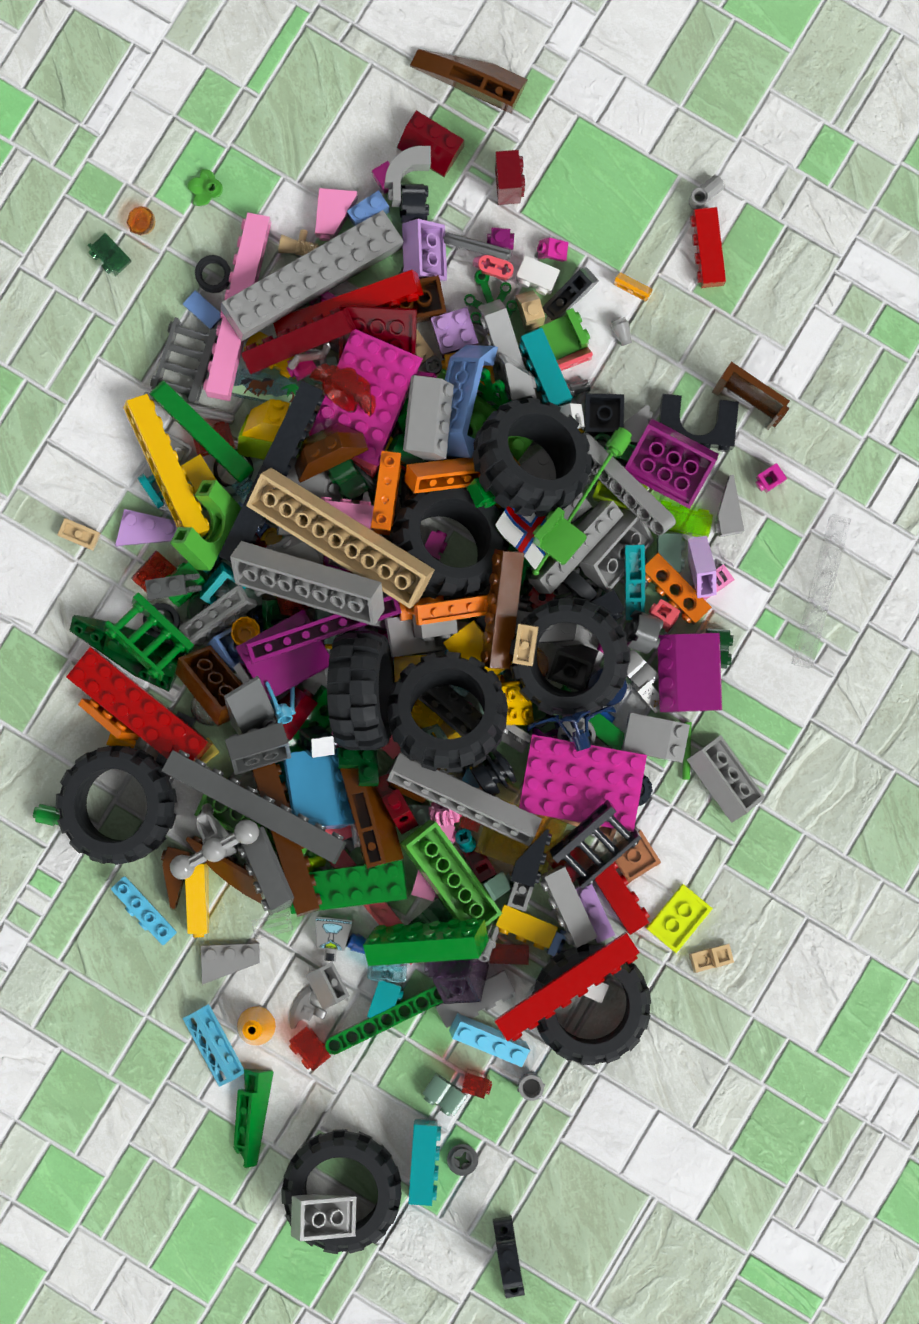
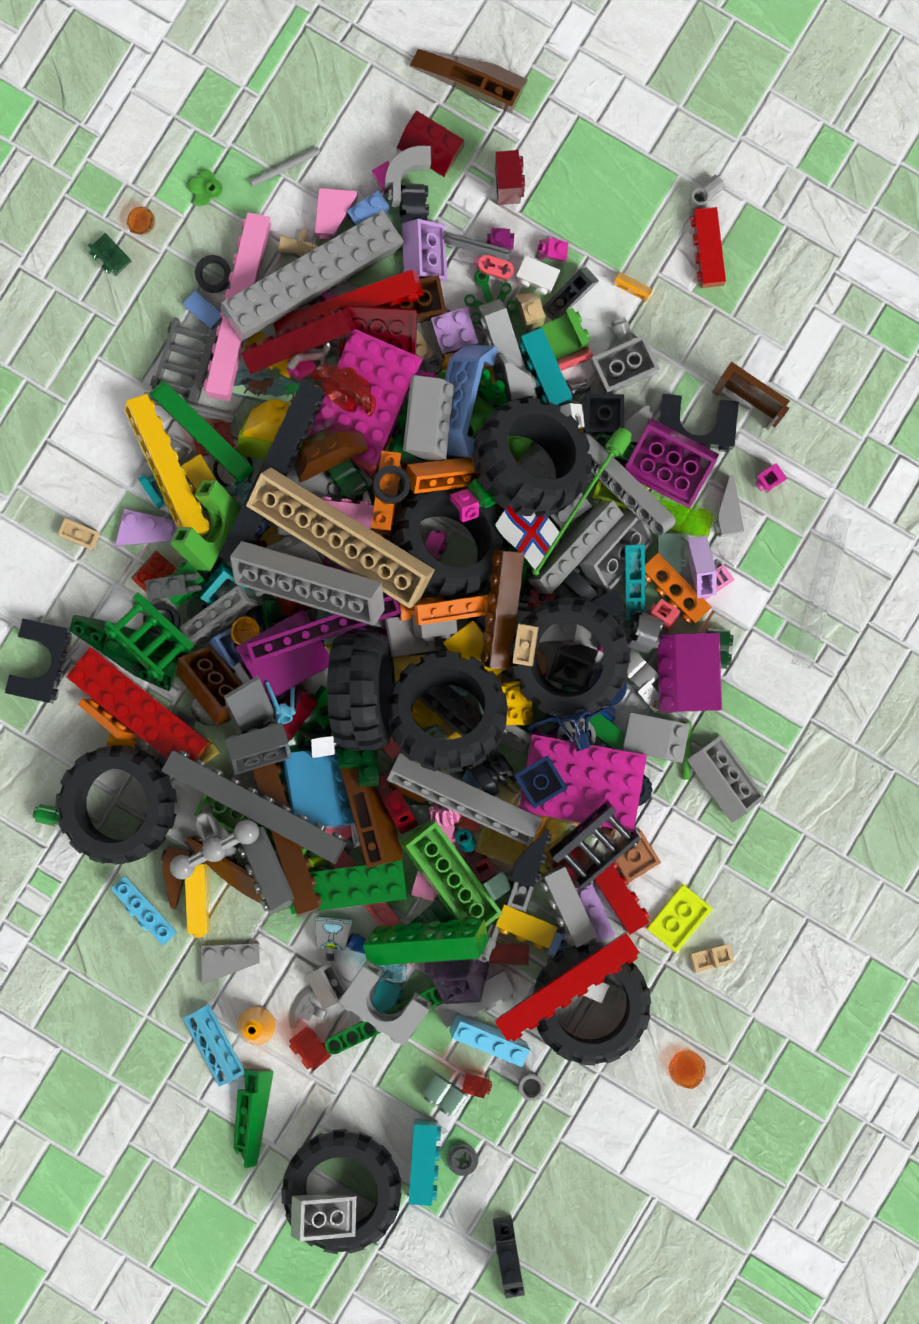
(44, 687): none -> black arch
(285, 166): none -> light grey bar
(391, 499): none -> black tyre
(396, 1026): none -> light grey arch
(466, 504): none -> dark pink bracket
(540, 782): none -> dark blue brick
(558, 537): bright green bracket -> none
(625, 365): none -> light grey brick
(687, 1069): none -> clear orange hat

